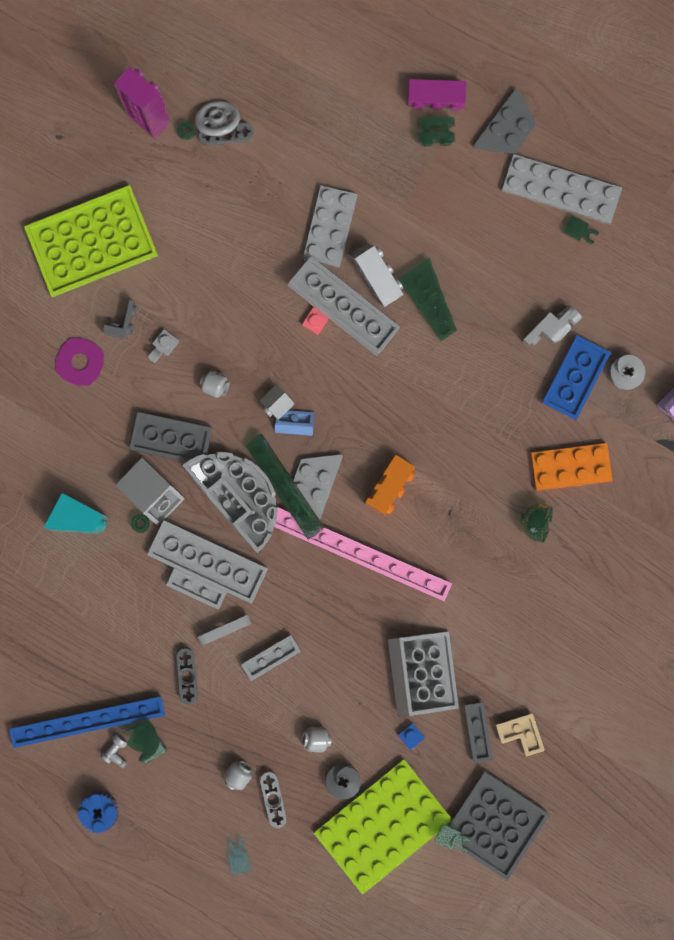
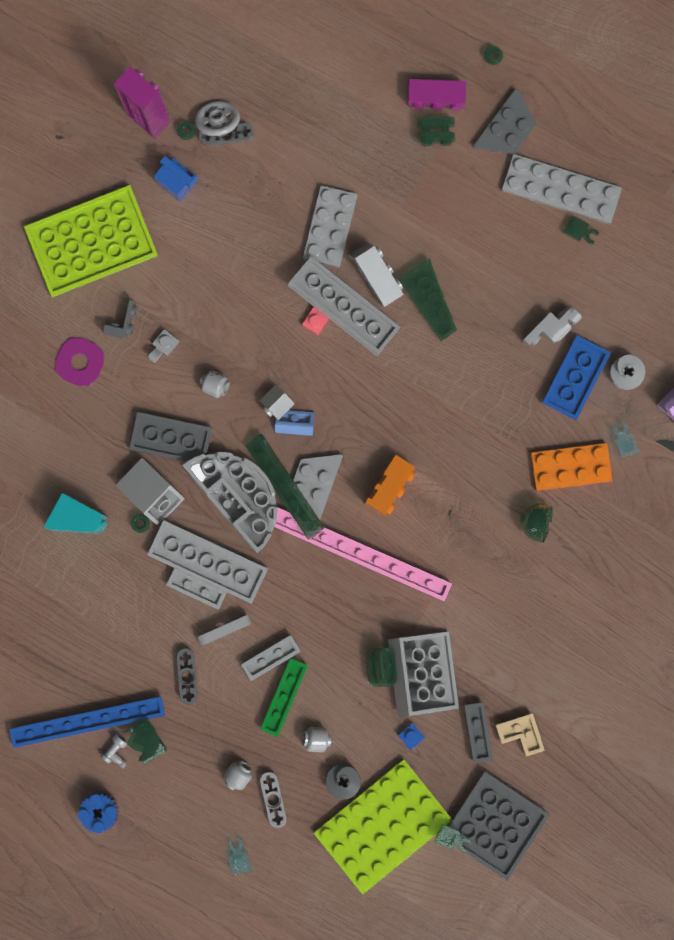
(175, 178): none -> blue plate
(284, 697): none -> green plate
(381, 667): none -> clear green brick
(496, 50): none -> clear green plate
(625, 444): none -> clear light blue plate

